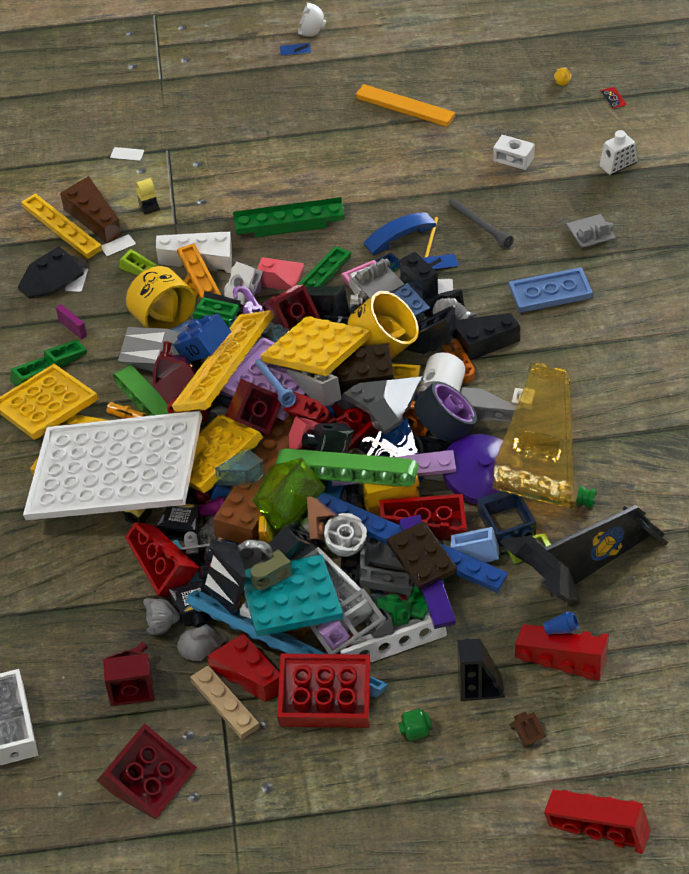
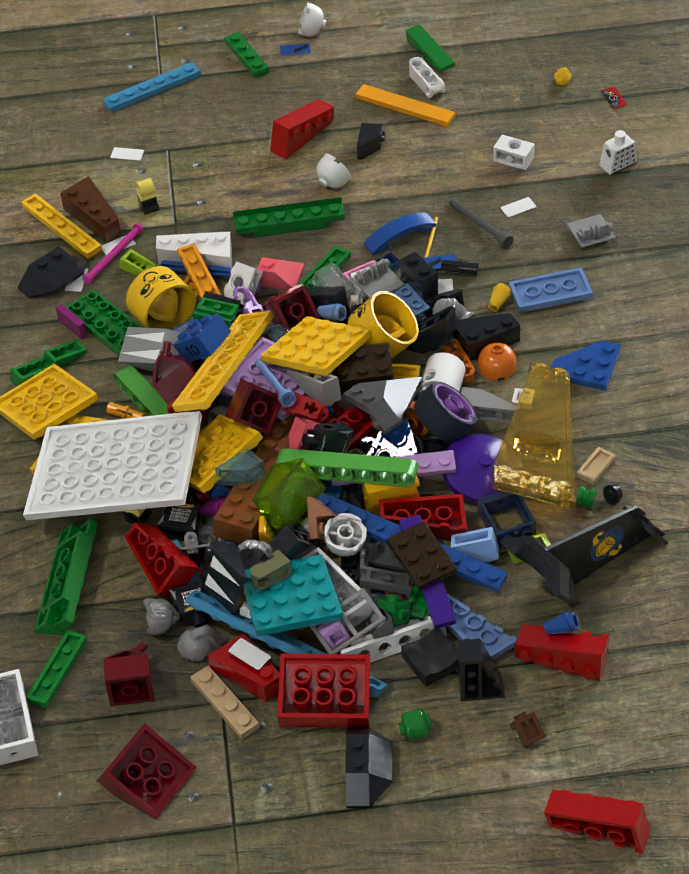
(56, 669): none -> green plate
(66, 578): none -> green slope
(103, 319): none -> green plate
(137, 229): none -> dark pink bar
(151, 87): none -> dark azure plate
(215, 271): none -> blue axle
(246, 54): none -> green plate
(249, 653): none -> white sticker
(299, 127): none -> red wedge
(332, 173): none -> white cylinder
(332, 312): none -> medium blue cone
(333, 277): none -> clear brick
(367, 766): none -> black wedge
(369, 139): none -> black slope
(425, 77): none -> white piece
(429, 47): none -> green slope
(431, 657): none -> black brick
(461, 267): none -> black axle
(475, 626): none -> medium blue wing
(497, 361): none -> orange cylinder
(499, 296): none -> yellow cone
(518, 207): none -> white sticker
(590, 365): none -> blue plate
(596, 465): none -> tan tile
(612, 494): none -> black plate

